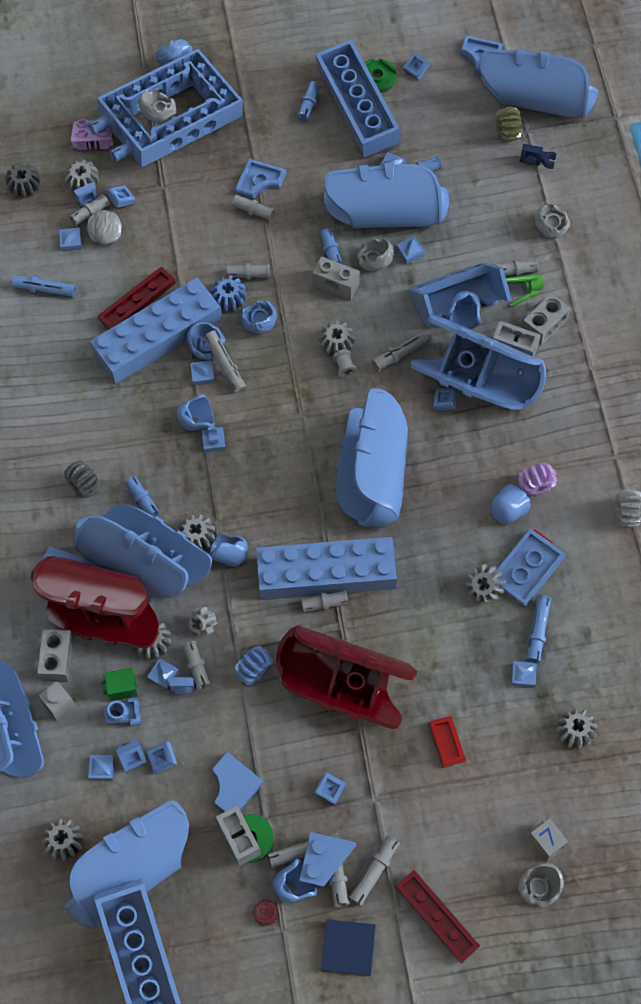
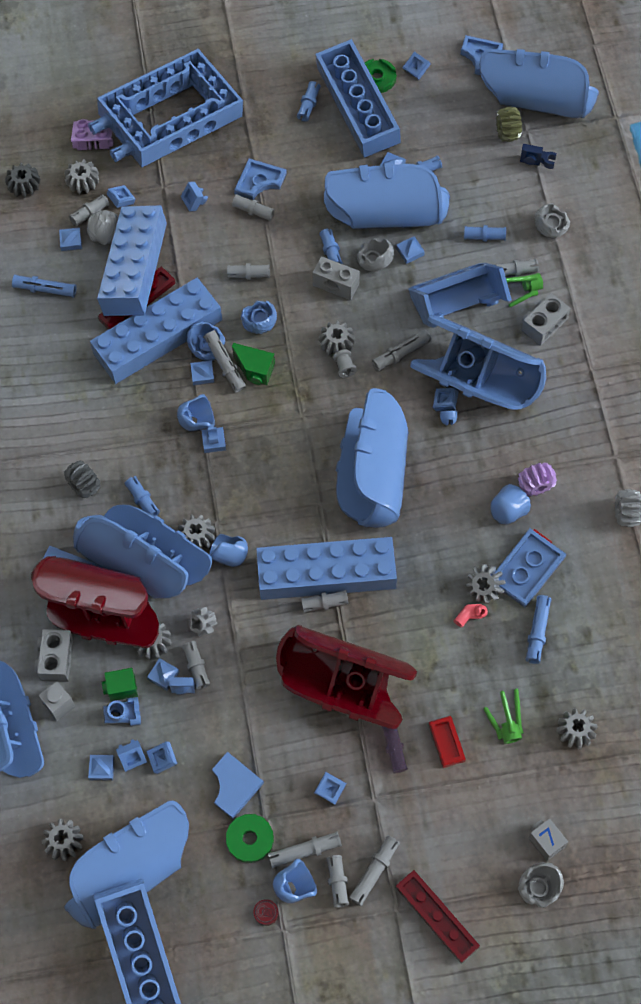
(85, 194): medium blue tile -> none
(132, 261): none -> medium blue brick
(156, 105): light grey hair -> none
(173, 51): medium blue hair -> none
(193, 196): none -> medium blue tile
(229, 293): medium blue gear -> none
(238, 835): light grey brick -> none
(253, 665): medium blue gear -> none
(254, 363): none -> green slope
(324, 858): medium blue wing -> none
(348, 947): dark blue tile -> none
(395, 750): none -> clear purple pin
(448, 415): none -> medium blue hinge
(470, 309): medium blue hair -> none
(470, 611): none -> coral arm
(485, 233): none -> medium blue pin
(510, 730): none -> bright green plant
(517, 338): light grey brick -> none
(524, 674): medium blue tile -> none

